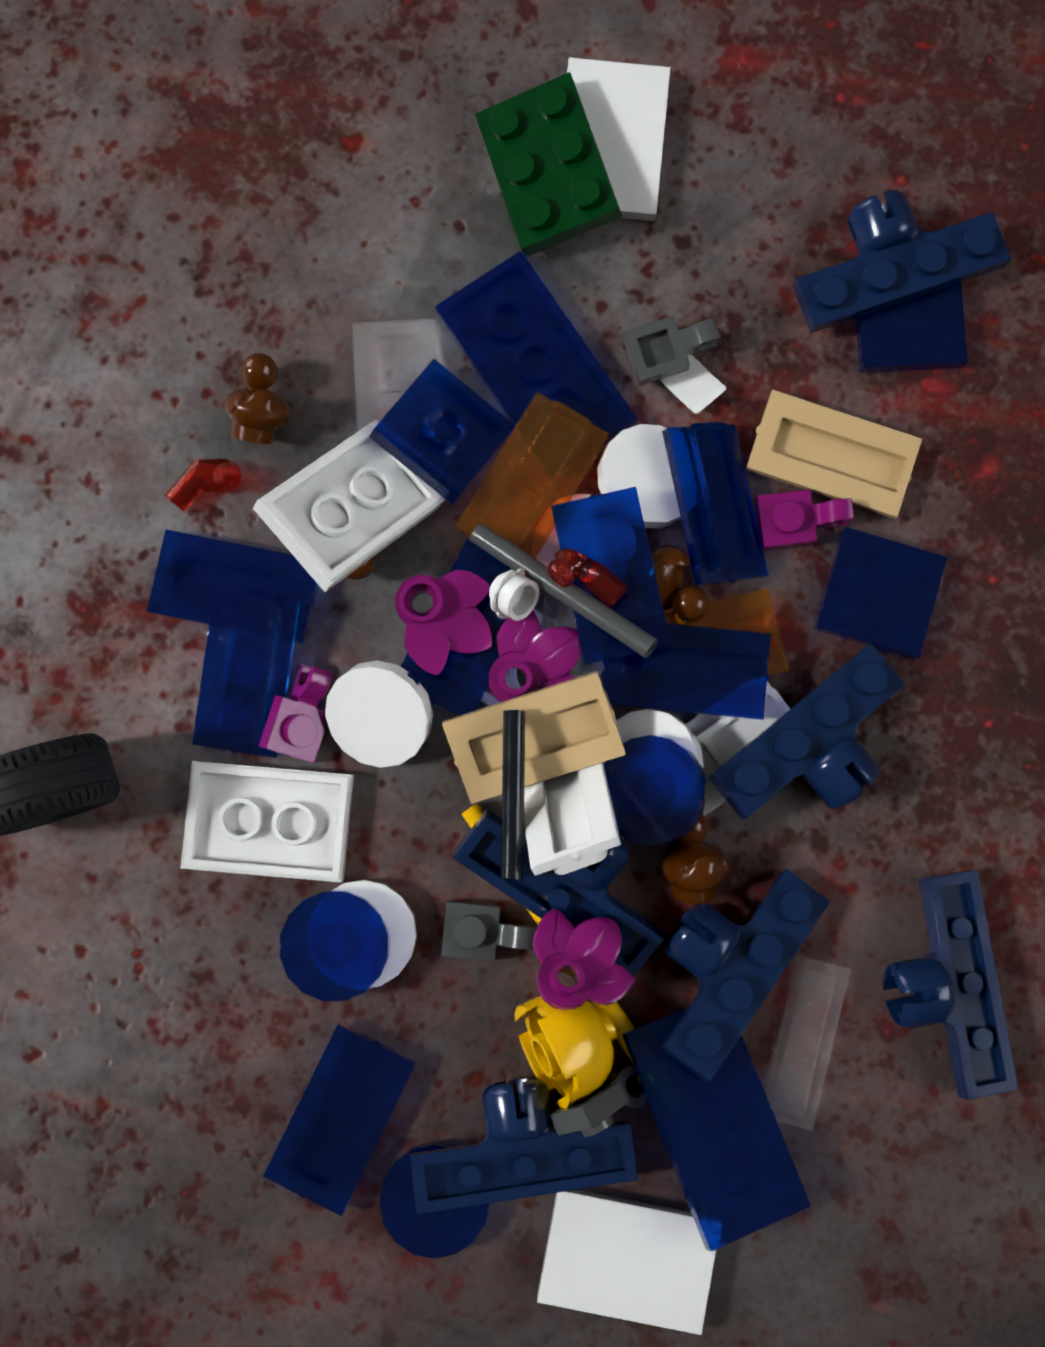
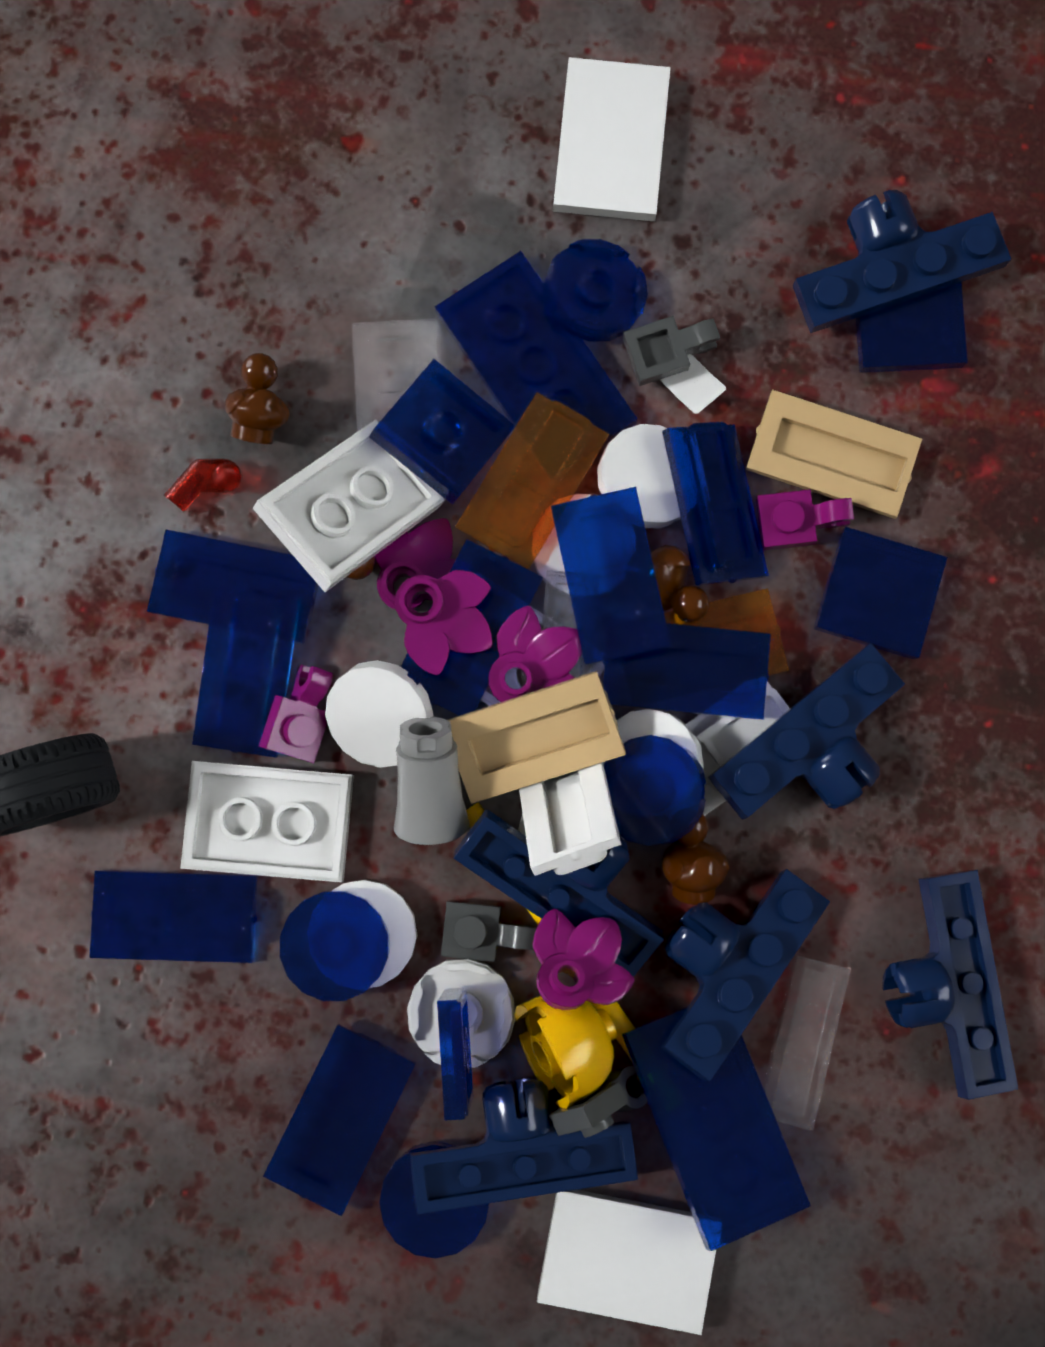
(173, 916): none -> clear blue piece
(420, 552): none -> magenta plate
(429, 784): none -> light grey plant
(455, 1053): none -> clear blue tile
(489, 1008): none -> white tile
(513, 595): white plate -> none
(513, 795): black bar -> none
(548, 165): dark green plate -> none
(570, 596): dark grey piece -> none
(591, 573): clear red arm -> none
(595, 290): none -> clear blue tile

